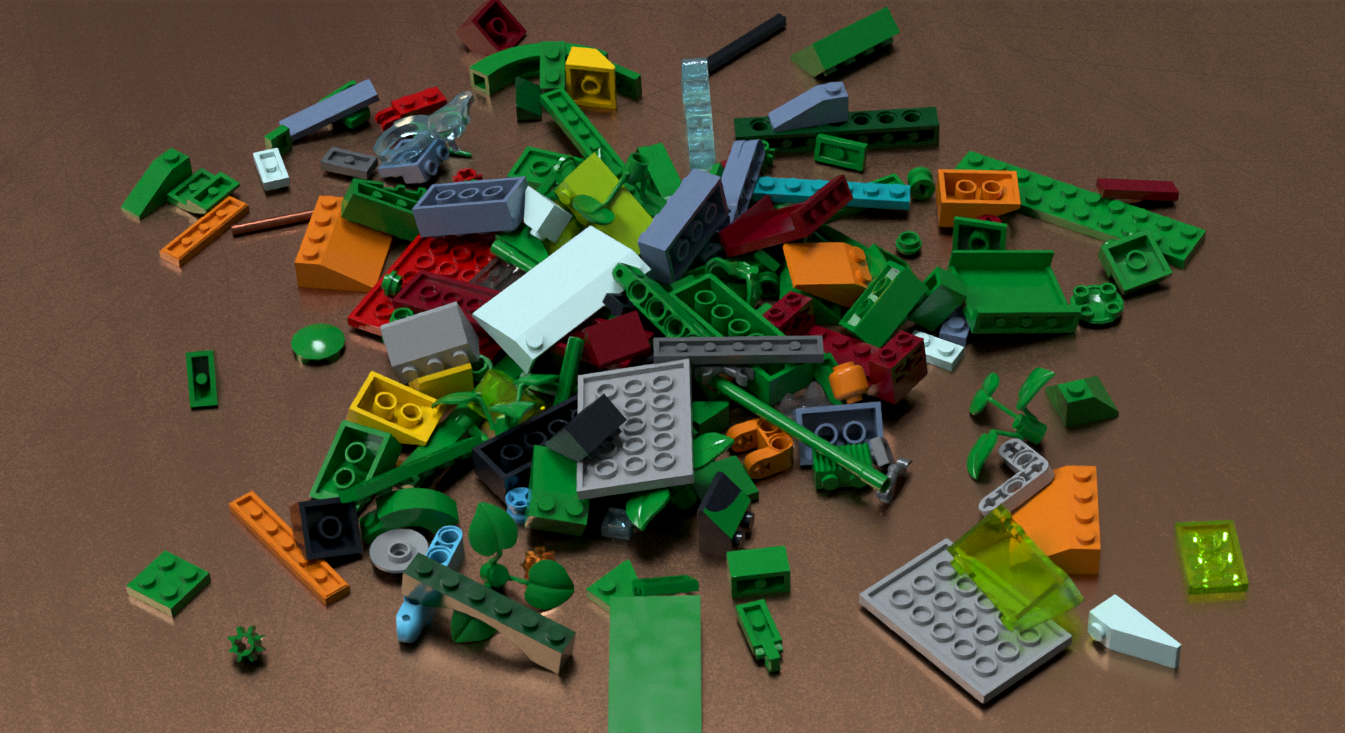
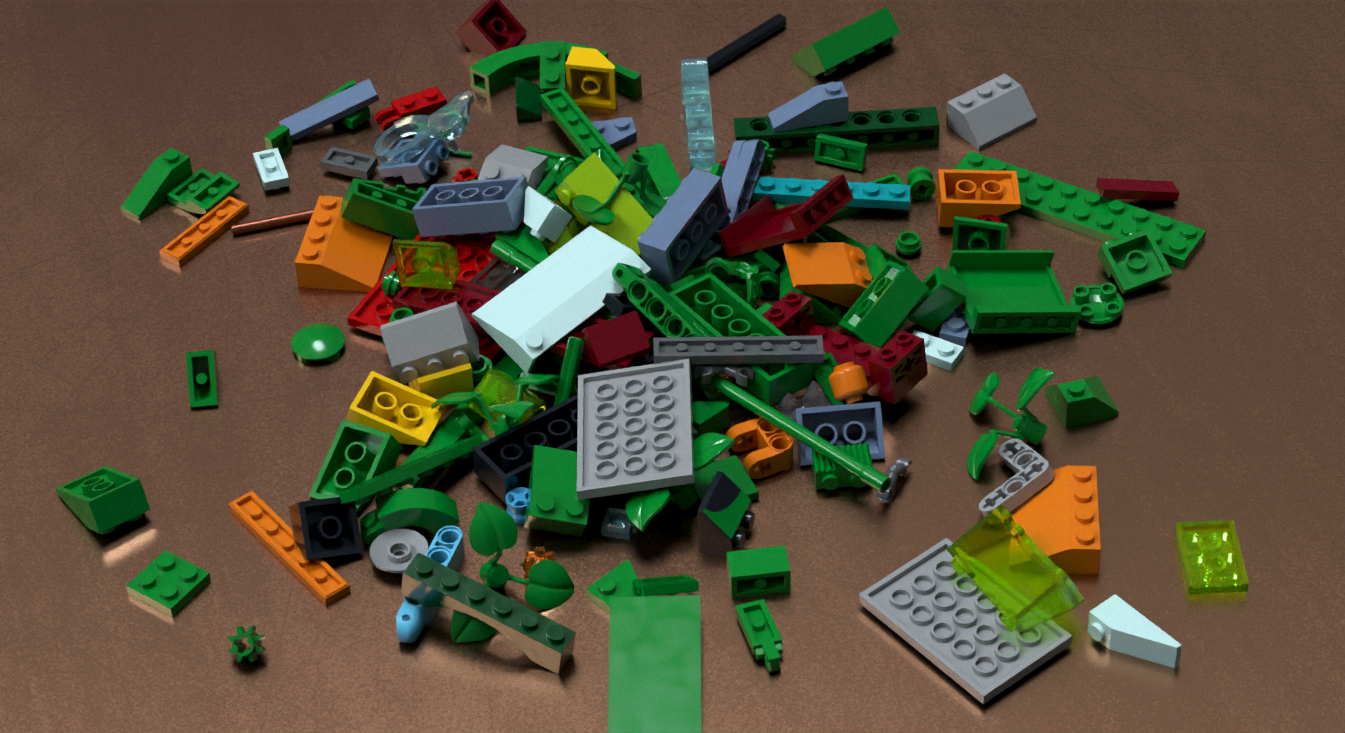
(105, 499): none -> green slope
(426, 263): none -> clear neon green slope
(514, 162): none -> light grey slope
(588, 430): black slope -> none
(617, 131): none -> sand blue wing
(881, 453): dark grey plate -> none
(990, 112): none -> light grey slope

